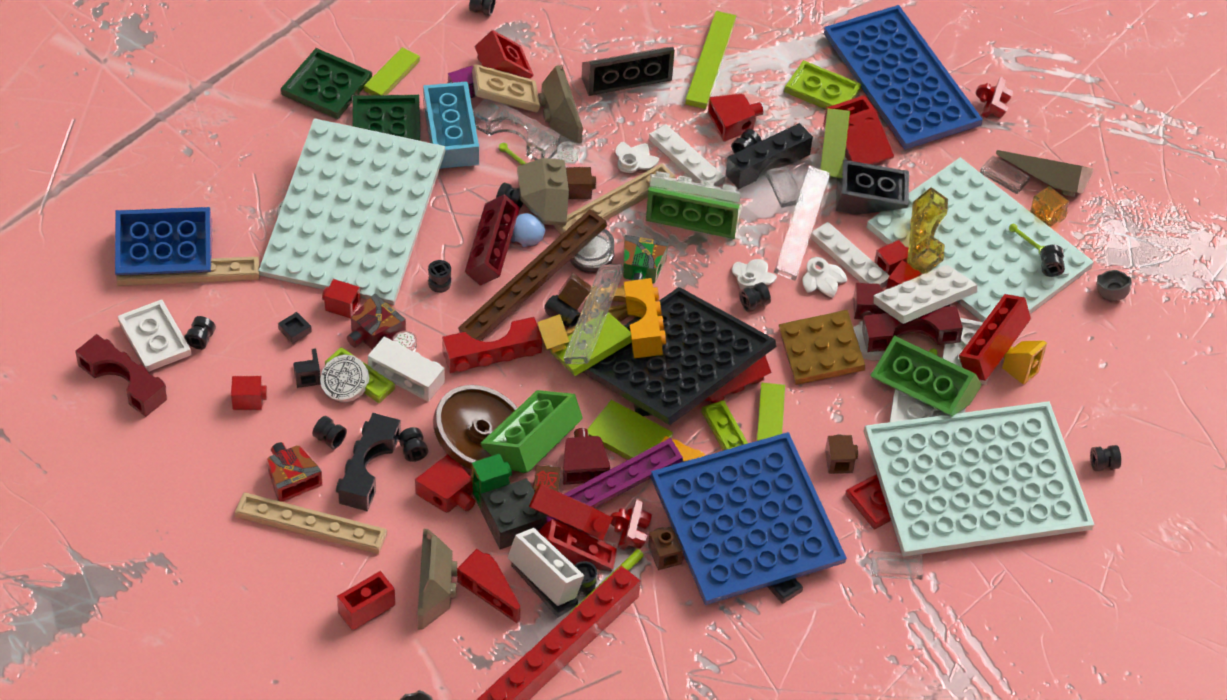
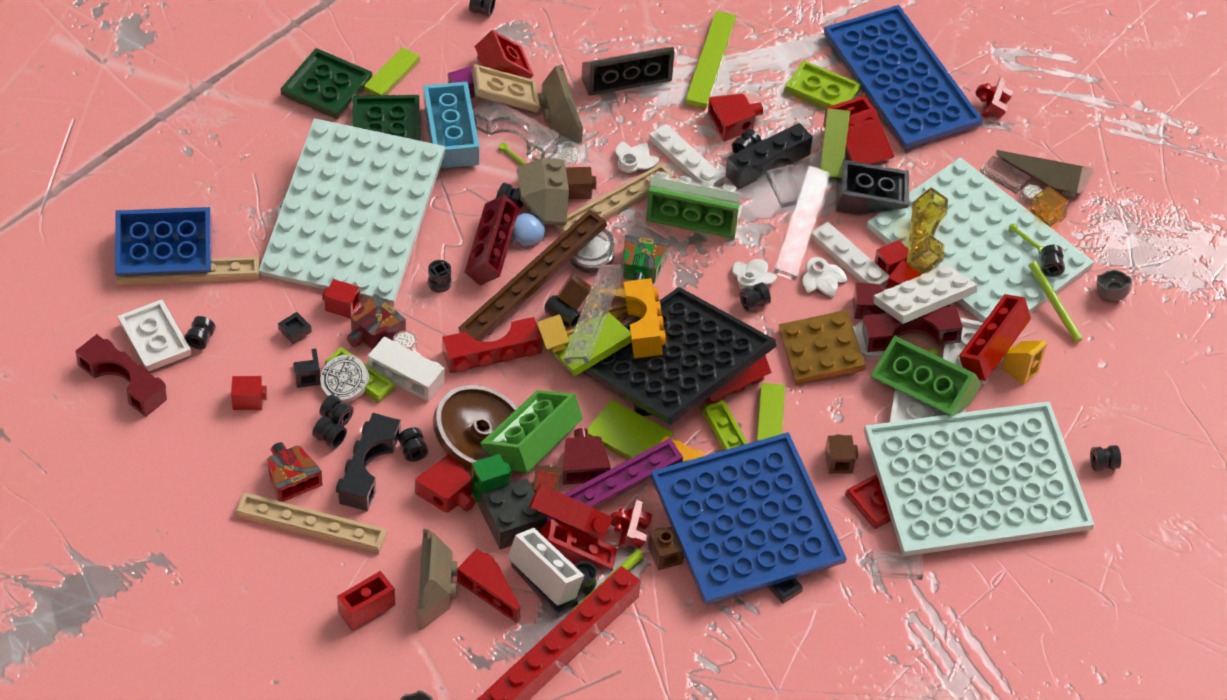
(336, 410): none -> black wheel
(1029, 191): none -> tile
(1055, 301): none -> lime bar

